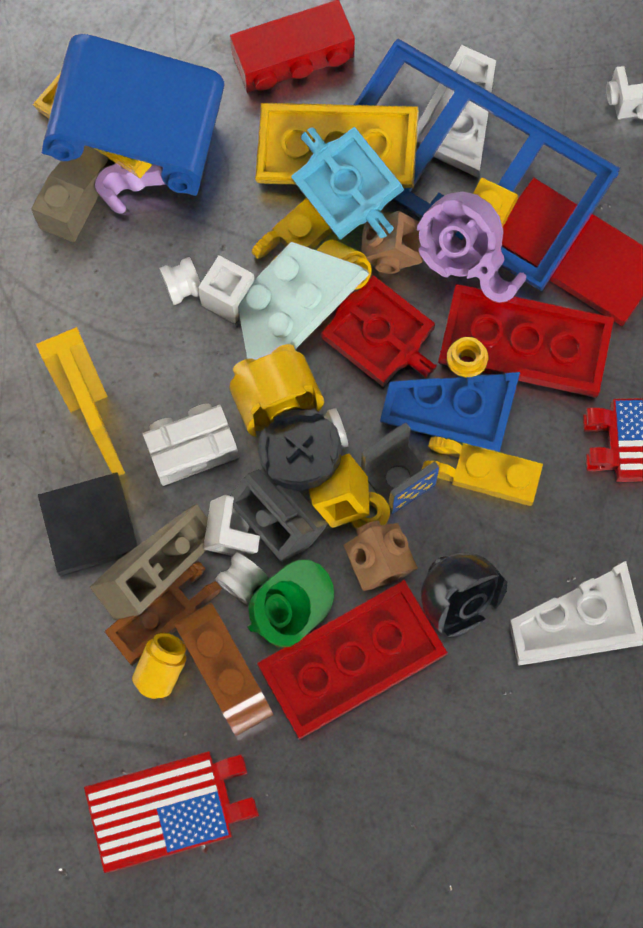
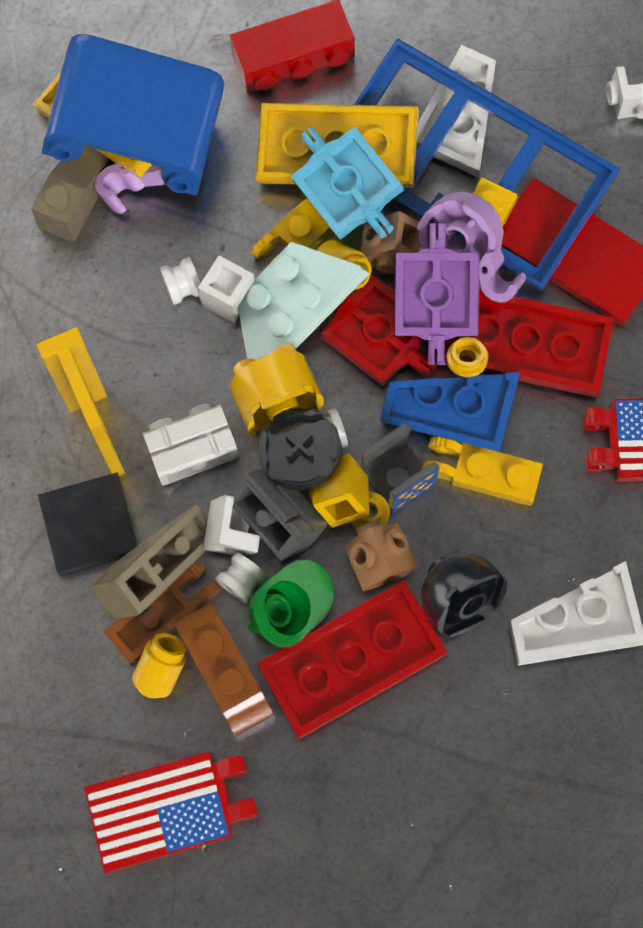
(437, 294): none -> medium lavender plate

